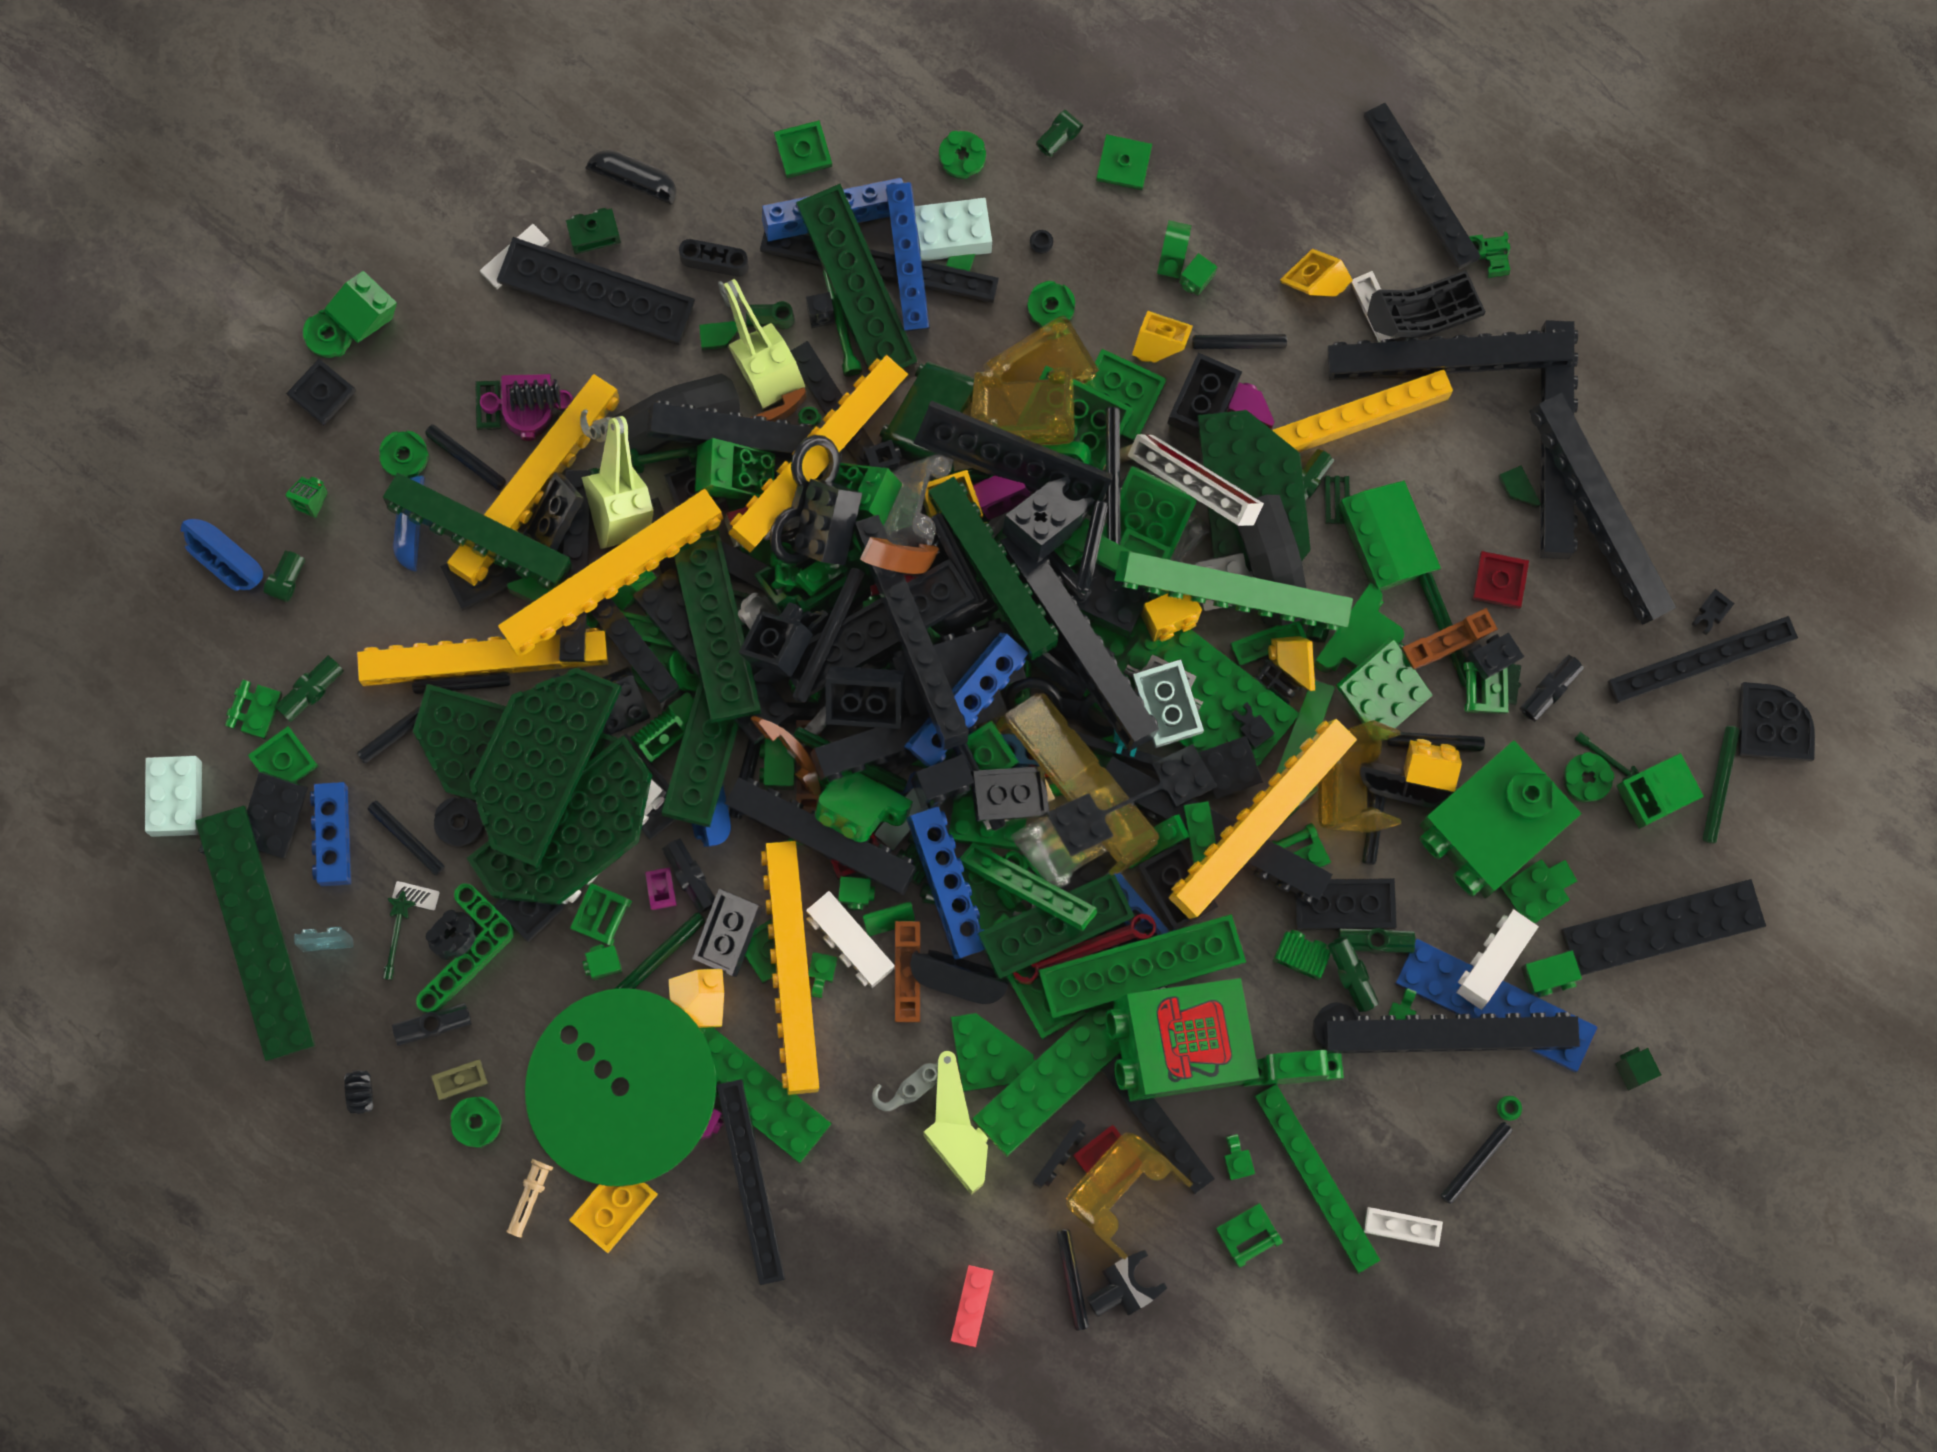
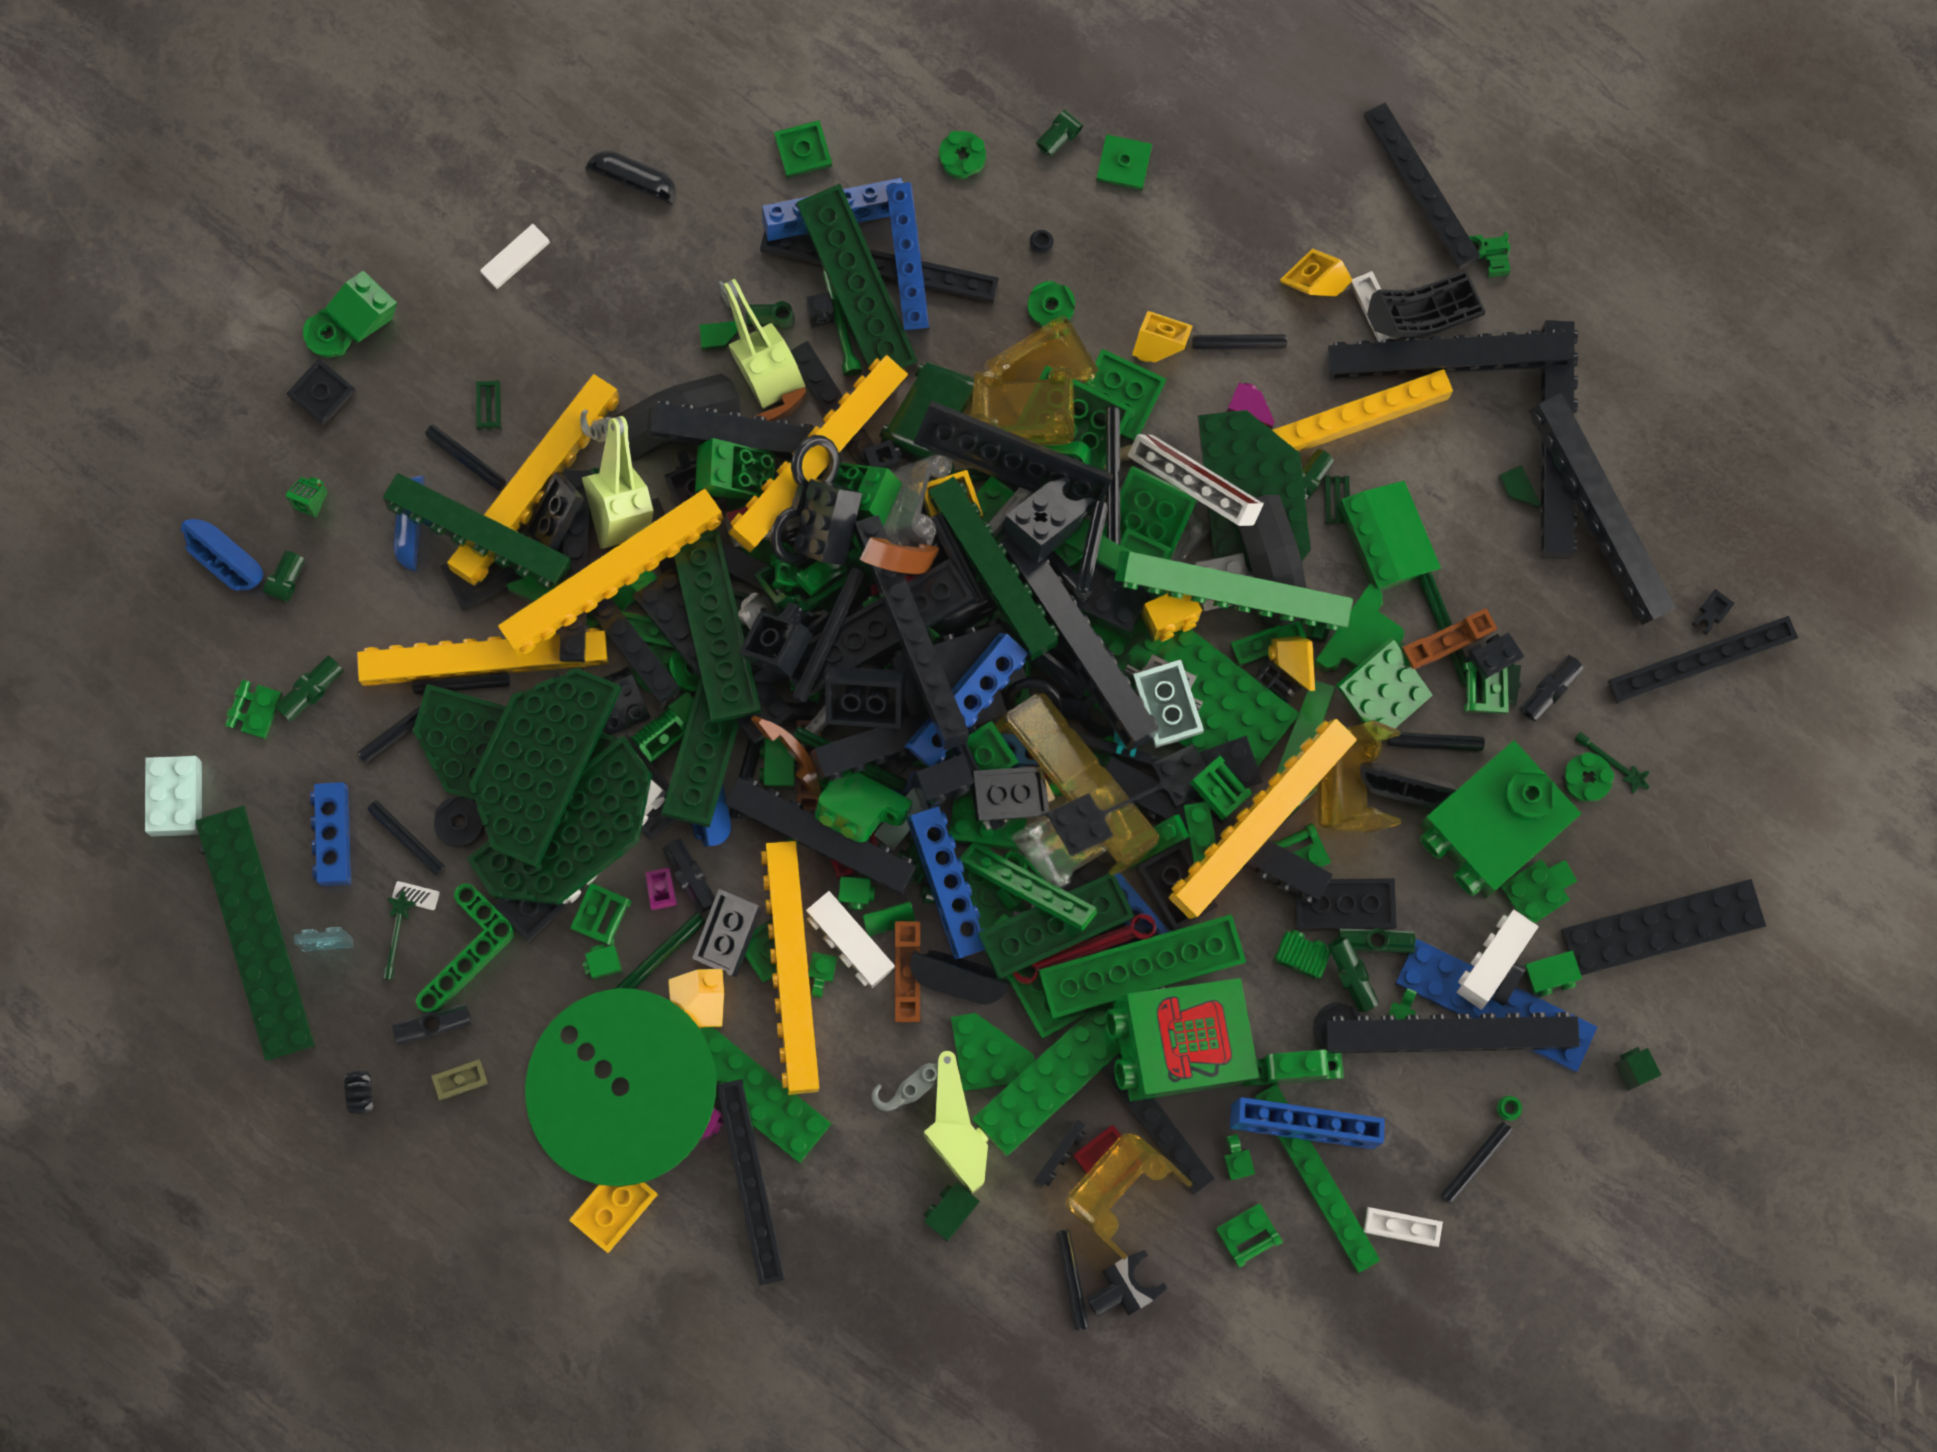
(275, 812): black plate -> none
(283, 757): green plate -> none
(403, 441): green plate -> none
(439, 935): black plate -> none
(461, 1122): green plate -> none
(516, 1228): tan pin -> none
(523, 423): magenta piece -> none
(535, 395): black piece -> none
(593, 230): dark green brick -> none
(595, 290): black plate -> none
(639, 460): dark green hinge -> none
(717, 264): black beam -> none
(813, 413): green plate -> none
(951, 1211): none -> dark green brick
(953, 229): light aqua brick -> none
(961, 262): green tile -> none
(971, 1306): coral brick -> none
(999, 495): magenta slope -> none
(1174, 249): green brick -> none
(1197, 275): green brick -> none
(1204, 392): black brick -> none
(1215, 790): none -> green plate
(1254, 727): black plate -> none
(1307, 1123): none -> blue brick
(1372, 838): black axle -> none
(1432, 765): yellow brick -> none
(1500, 579): dark red plate -> none
(1509, 983): none -> black beam
(1659, 790): green slope -> none
(1721, 784): dark green axle -> none
(1774, 724): black plate -> none

